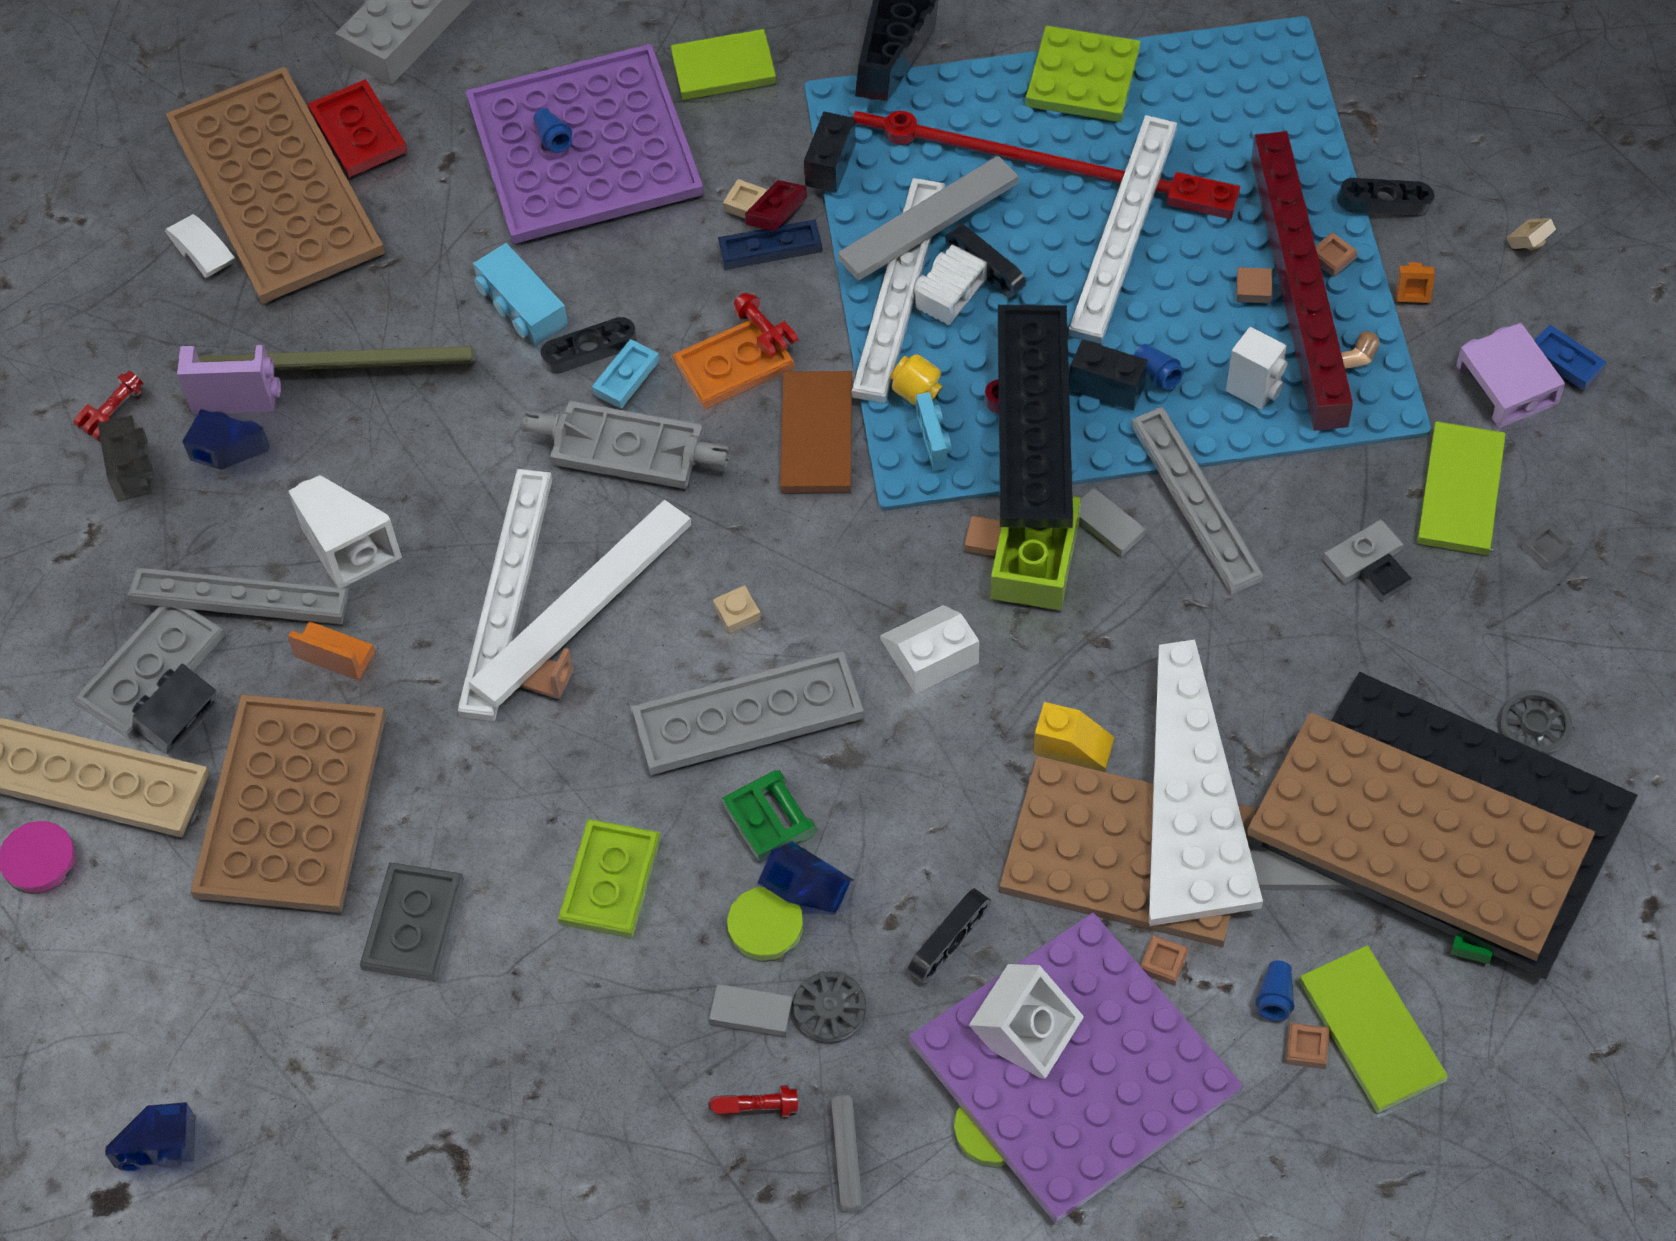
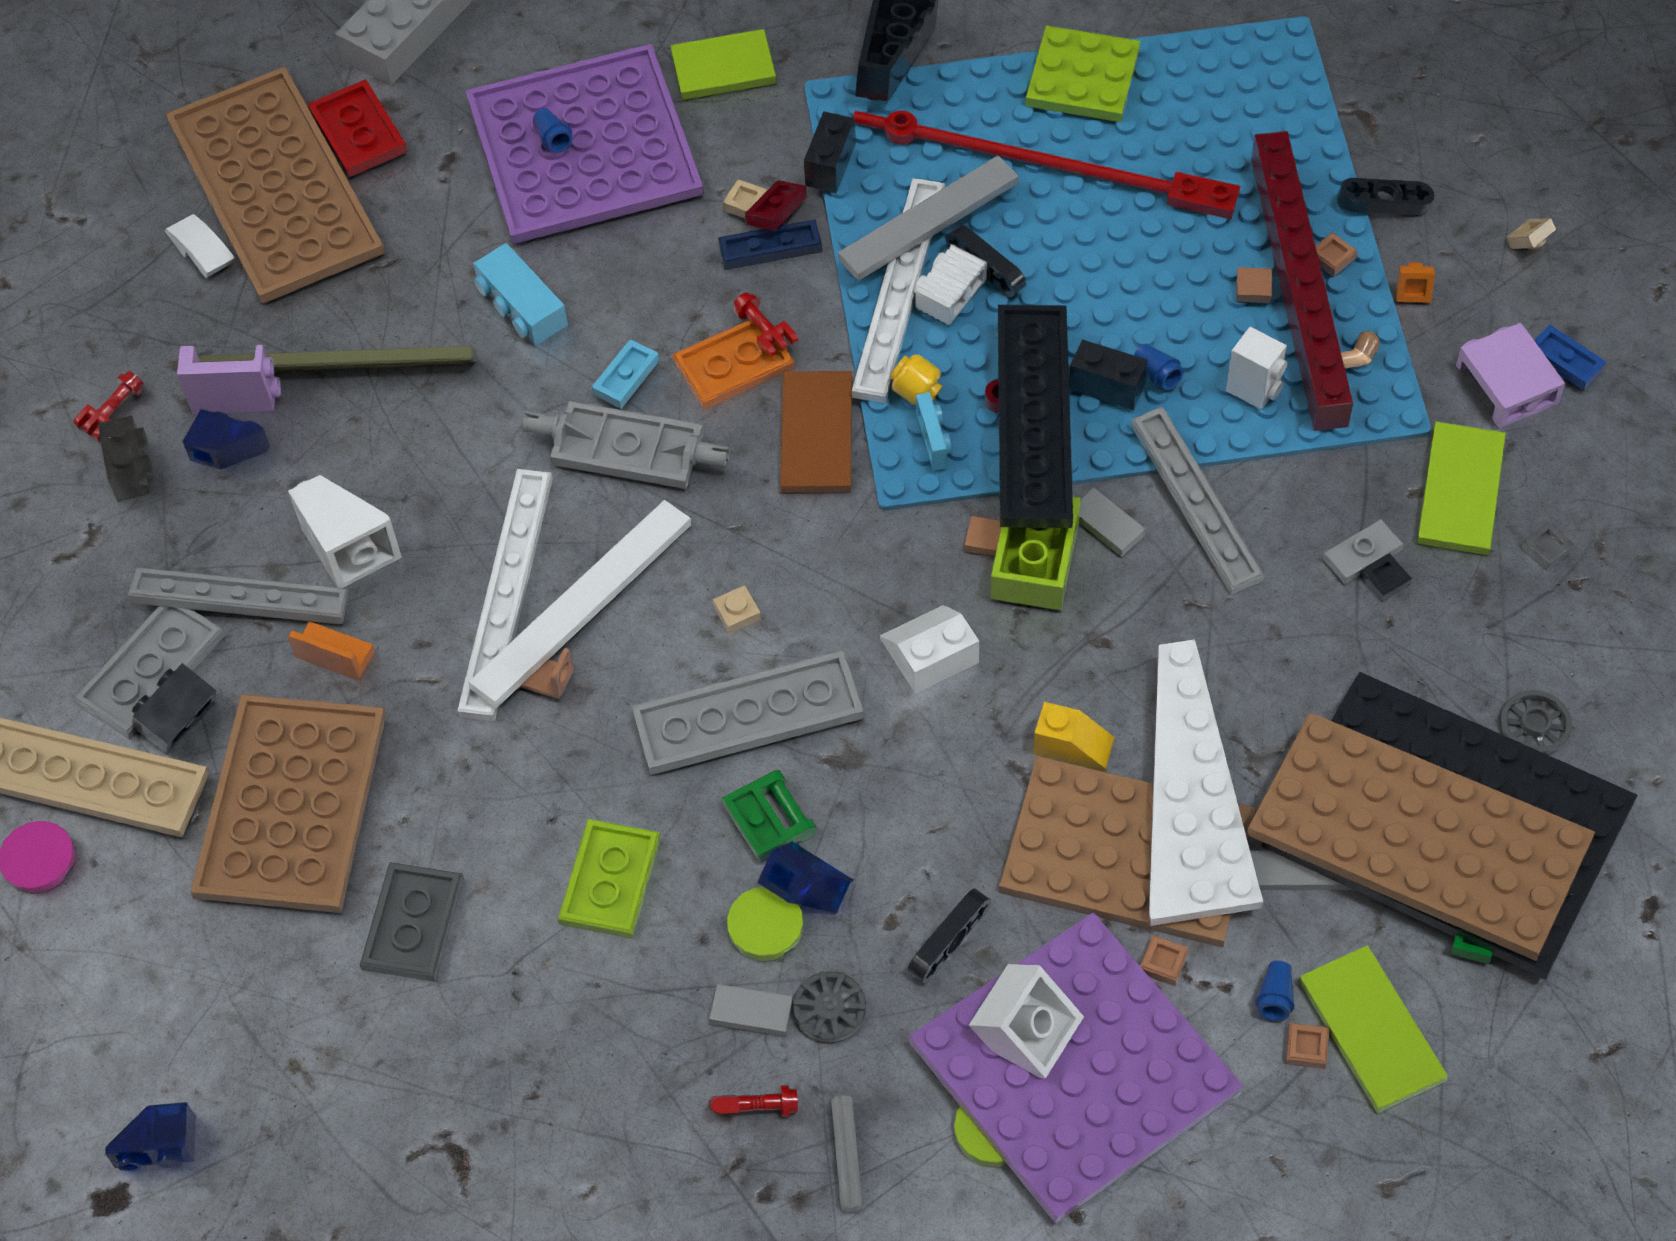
(582, 357): black beam -> none
(1122, 230): white tile -> none

